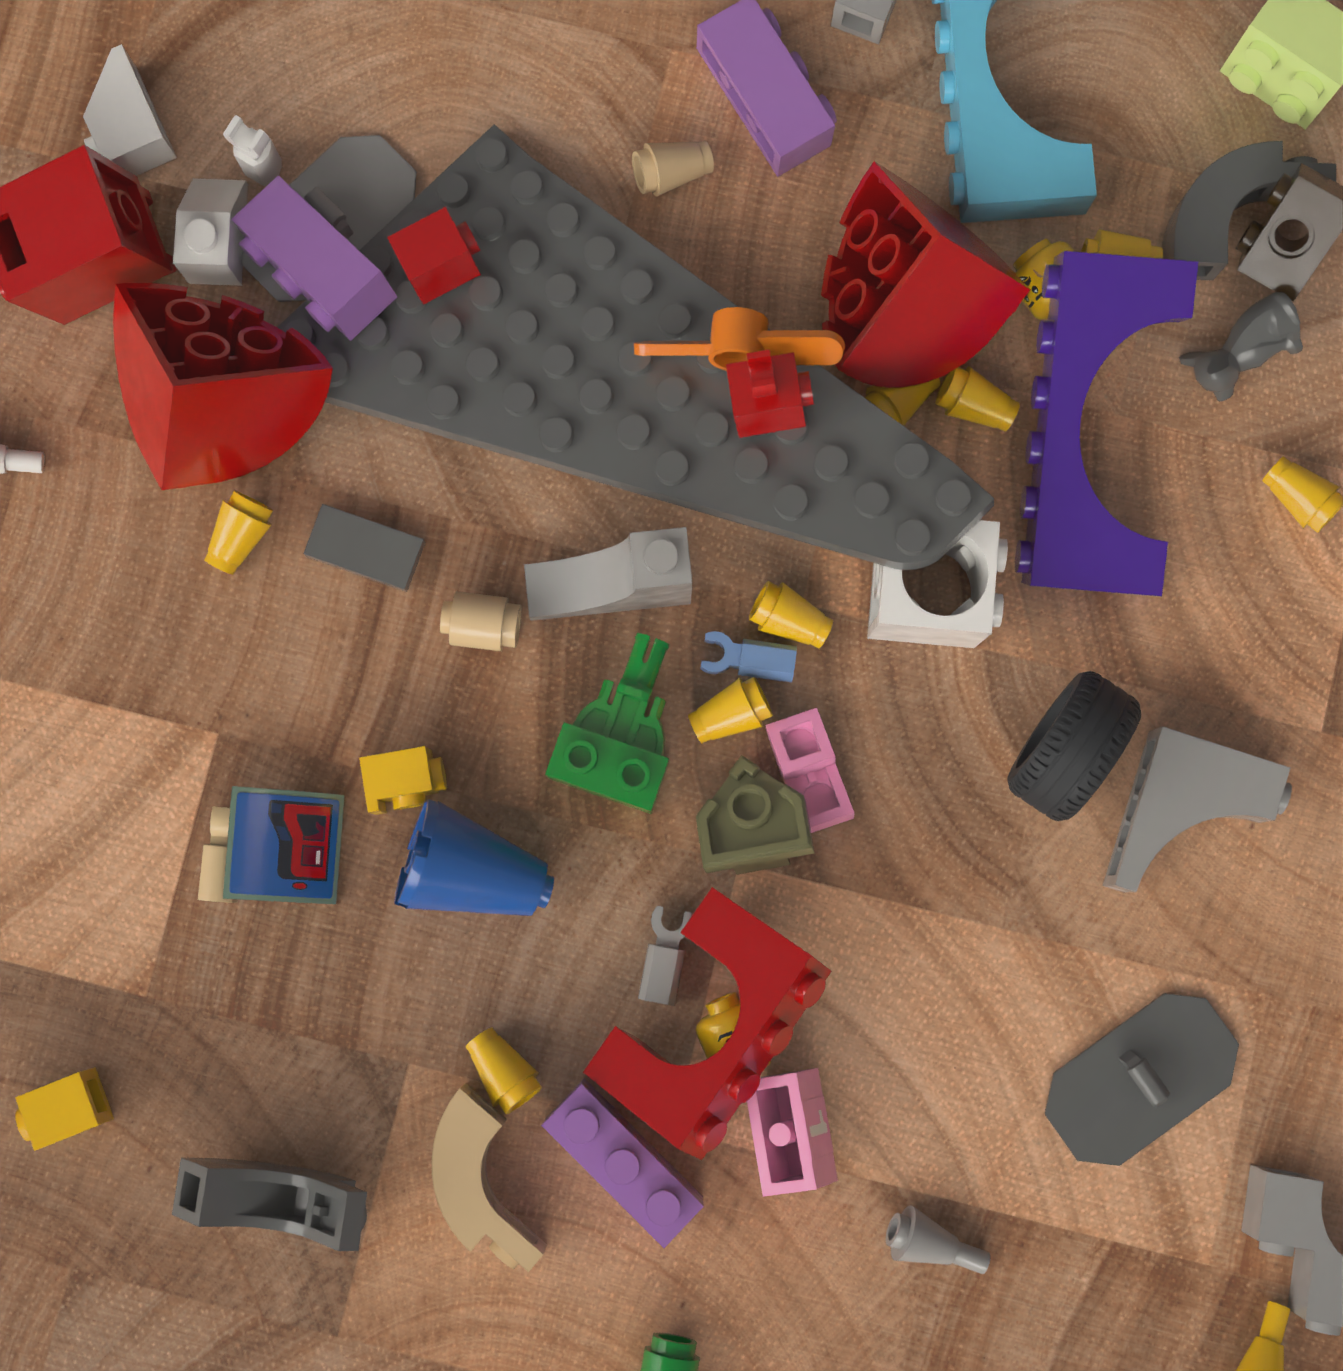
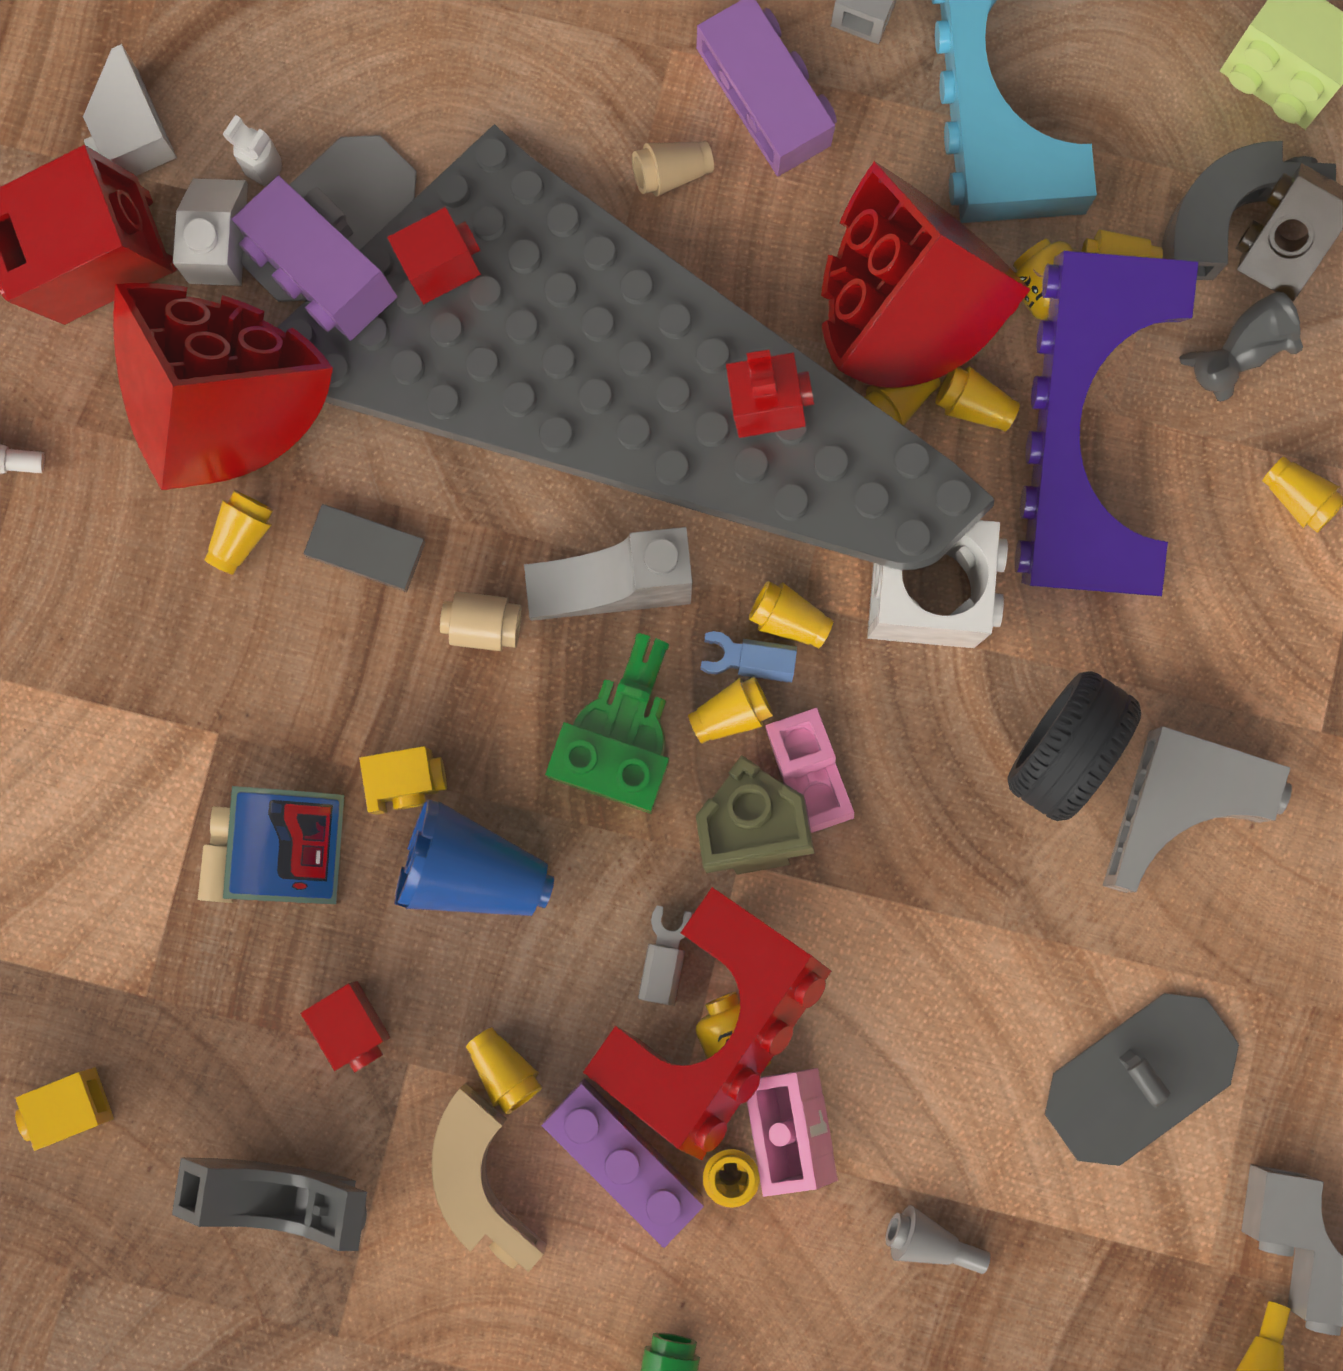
(347, 1028): none -> red brick
(733, 1192): none -> yellow cone
(746, 331): orange piece -> none

